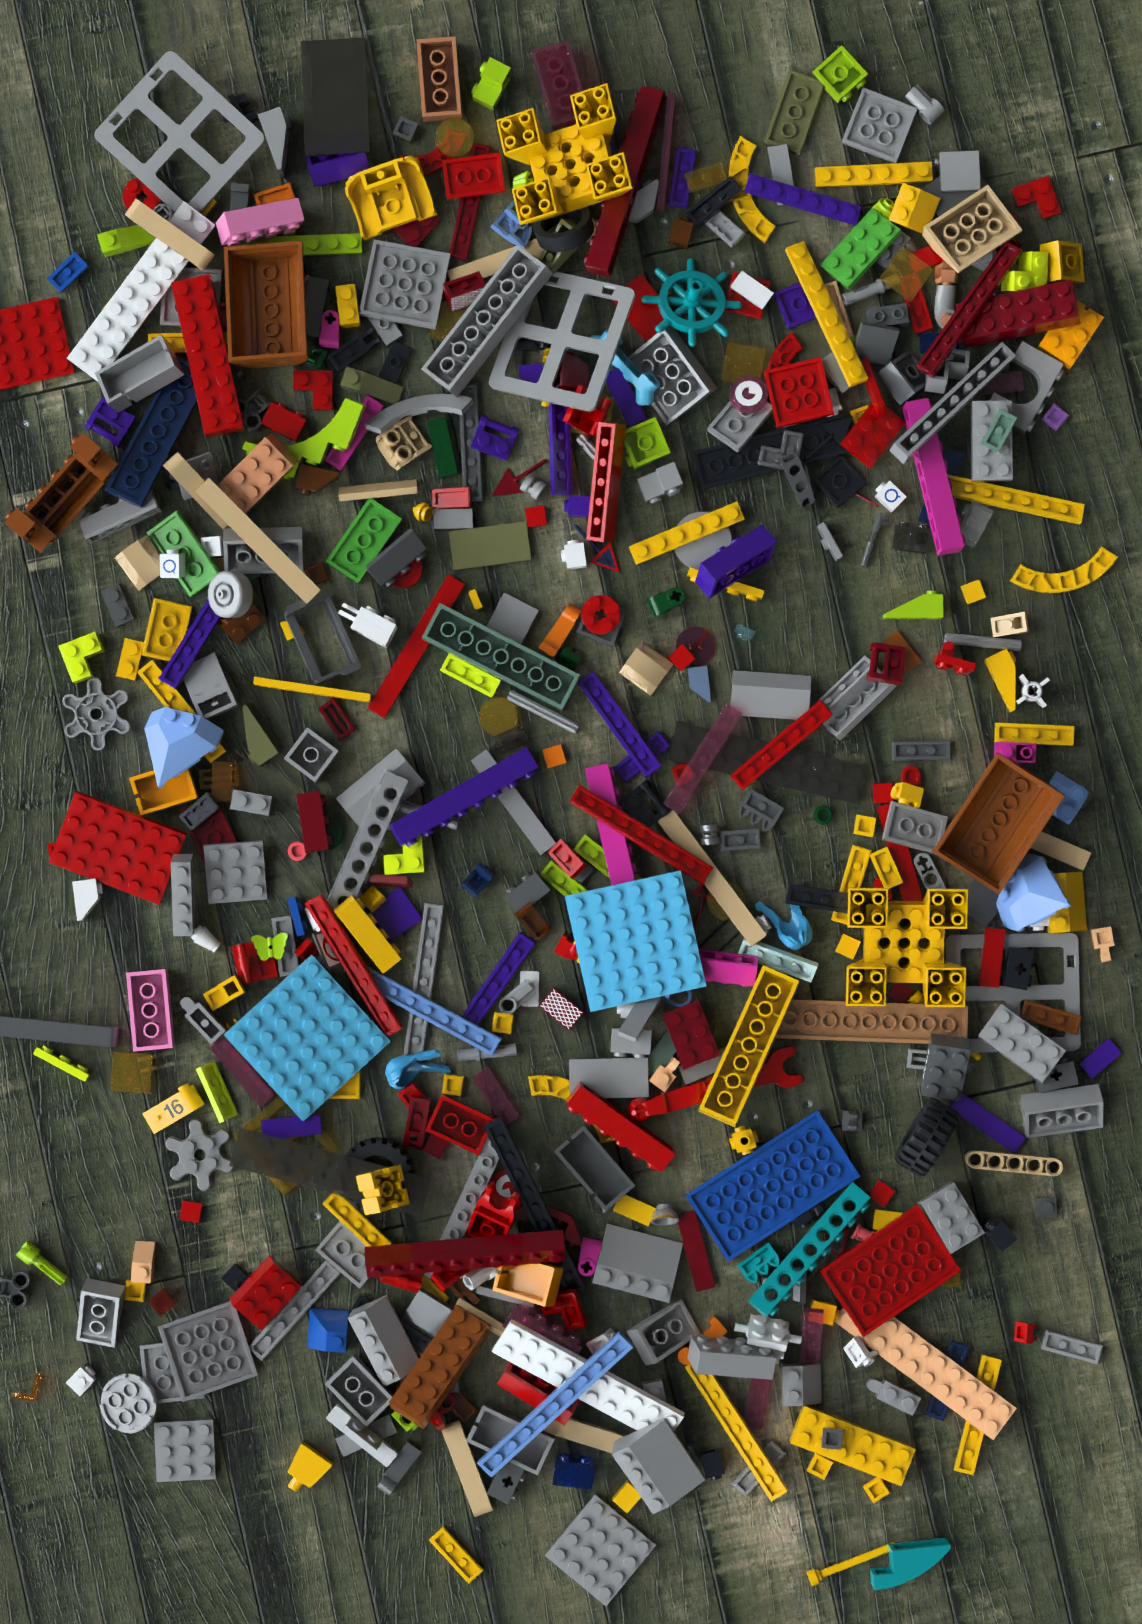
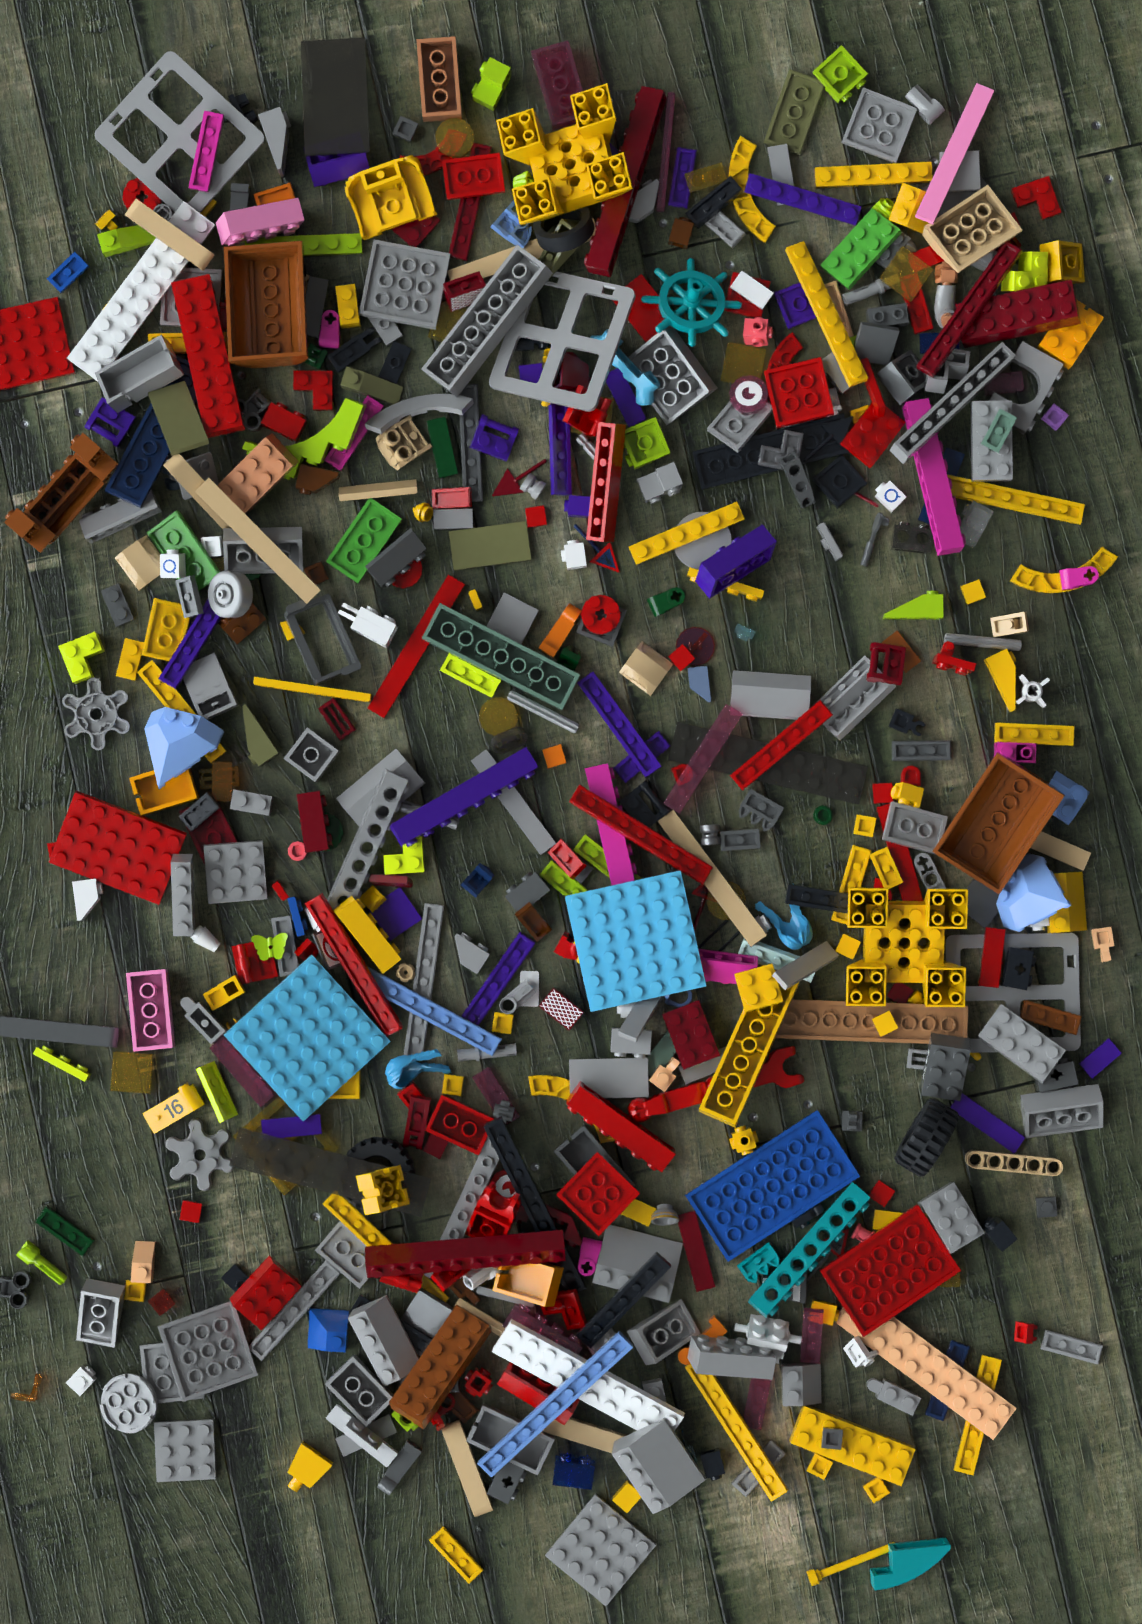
(64, 1230): none -> dark green tile
(106, 220): none -> yellow tile
(178, 418): none -> olive tile
(189, 596): none -> plate
(206, 151): none -> dark pink plate
(280, 890): none -> red tile
(405, 967): none -> tan plate
(471, 955): none -> light grey slope
(478, 1389): none -> red brick
(504, 1110): none -> dark grey gear
(598, 1193): none -> red plate
(623, 1300): none -> black plate
(757, 332): none -> coral brick
(758, 988): none -> yellow plate
(805, 965): none -> light grey tile
(885, 1023): none -> yellow tile
(903, 722): none -> black plate
(954, 153): none -> bright pink tile
(1074, 577): none -> dark pink piece

